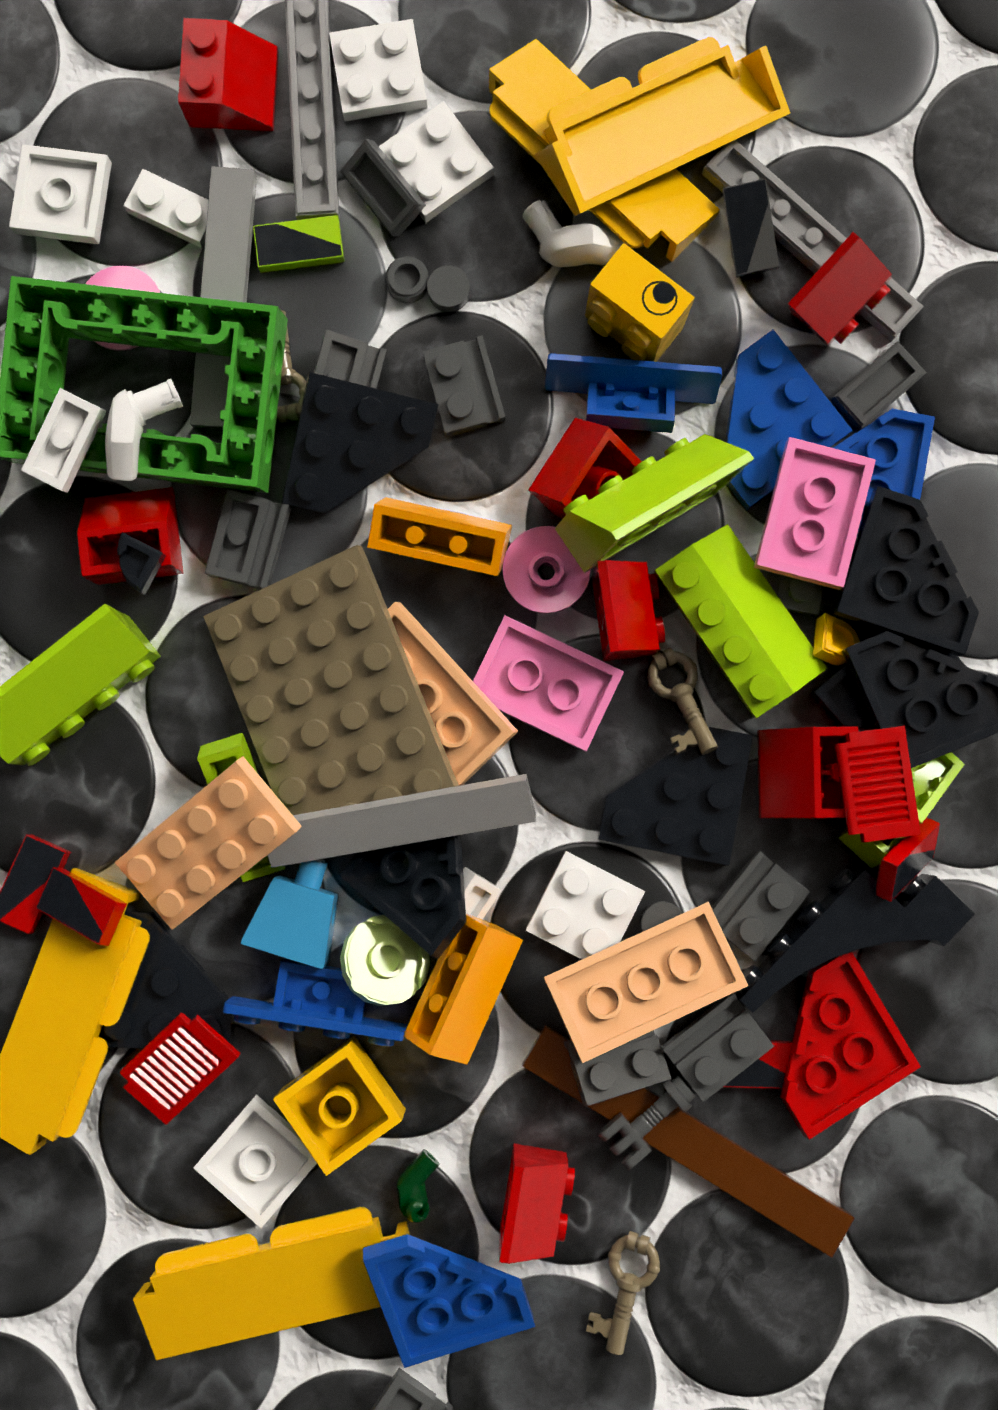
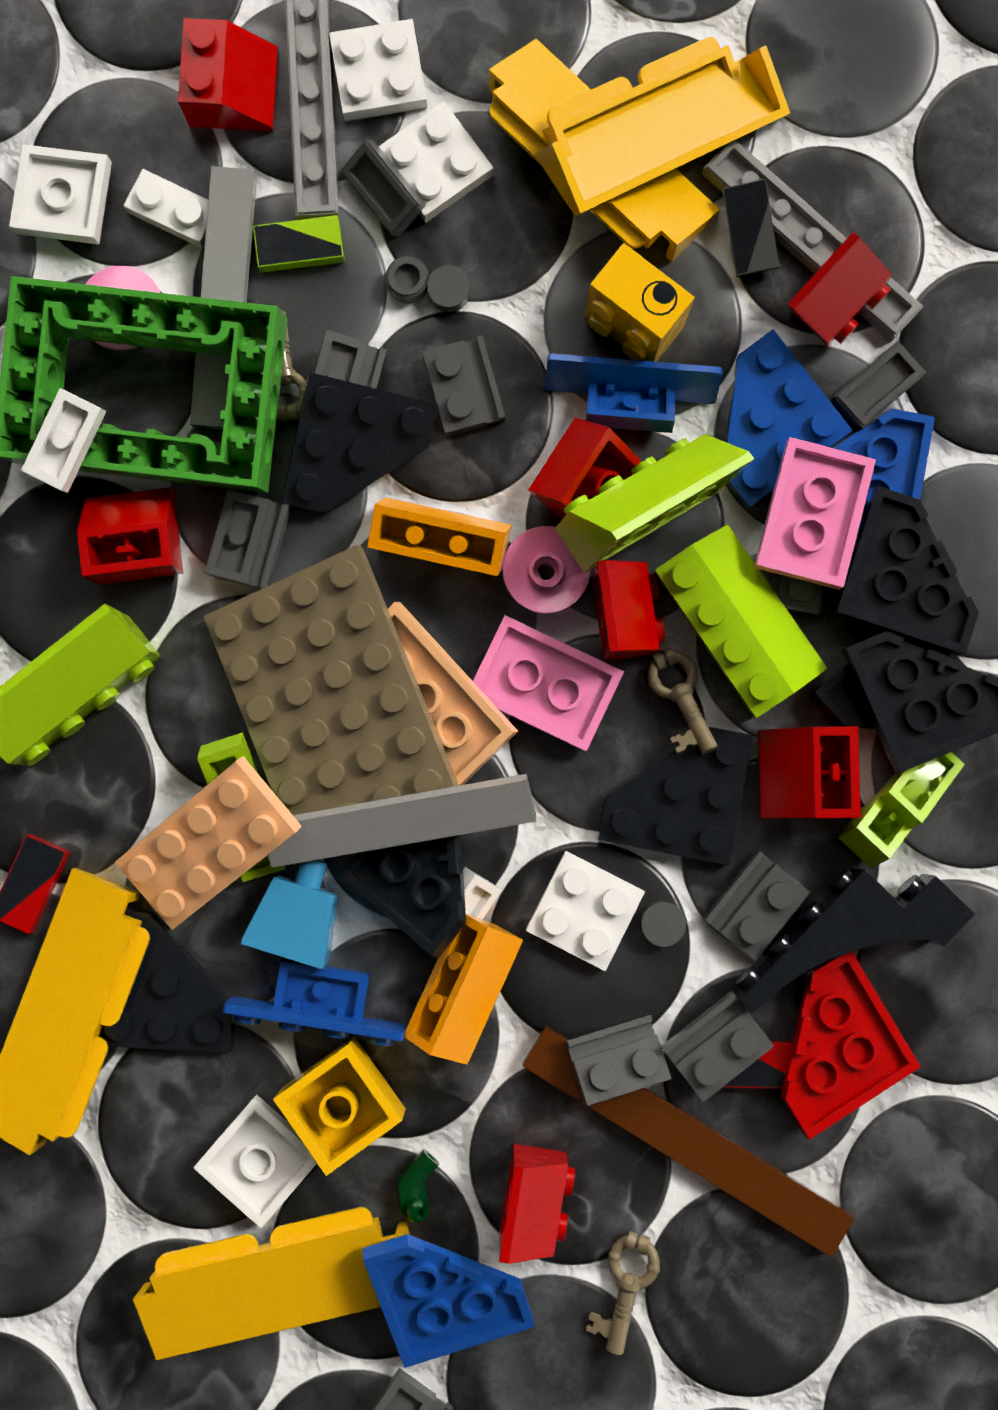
(81, 906): tile -> none
(126, 425): white arm -> none
(138, 562): black tile -> none
(177, 1066): red window -> none
(383, 962): yellowish green tile -> none
(570, 244): white arm -> none
(632, 1134): dark grey hinge -> none
(645, 982): light nougat plate -> none
(831, 638): yellow tile -> none
(878, 784): red window -> none
(907, 860): red tile -> none

